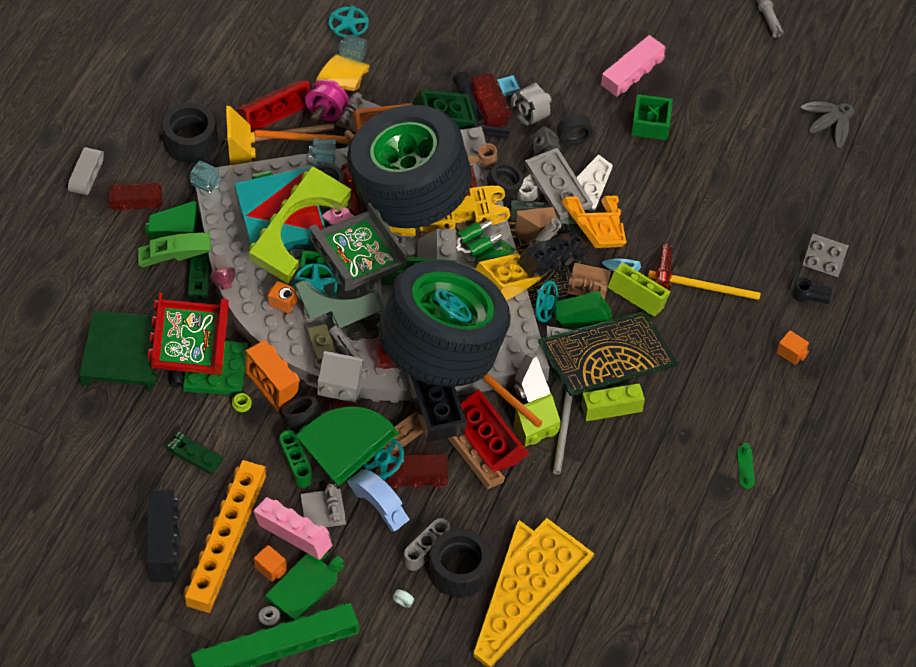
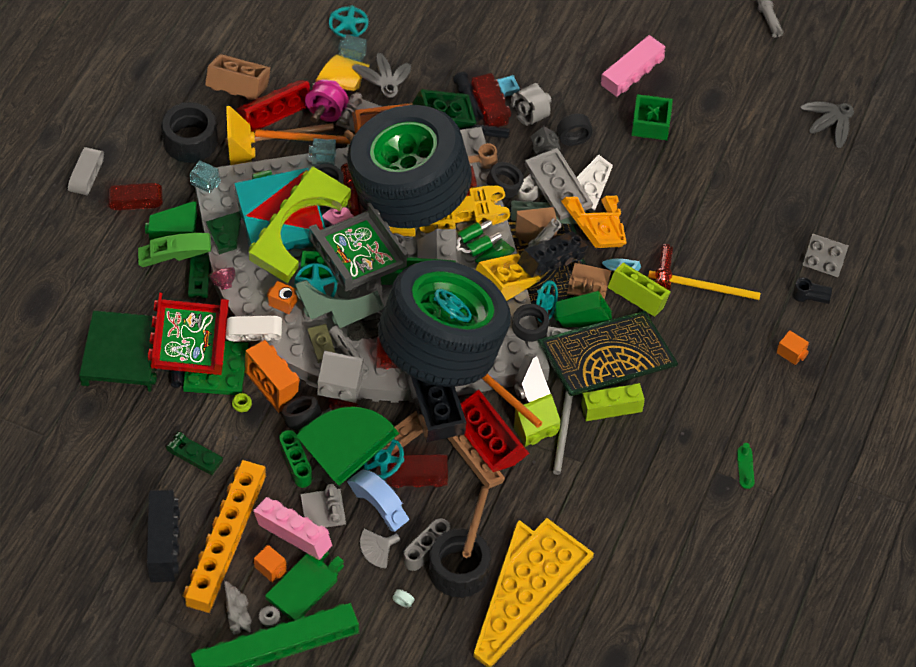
(225, 232): none -> dark green wing
(237, 76): none -> medium nougat brick
(237, 610): none -> light grey hinge
(253, 328): none -> white beam
(376, 548): none -> light grey hand
(386, 78): none -> dark grey plant
(475, 522): none -> medium nougat piece
(530, 310): none -> black tyre

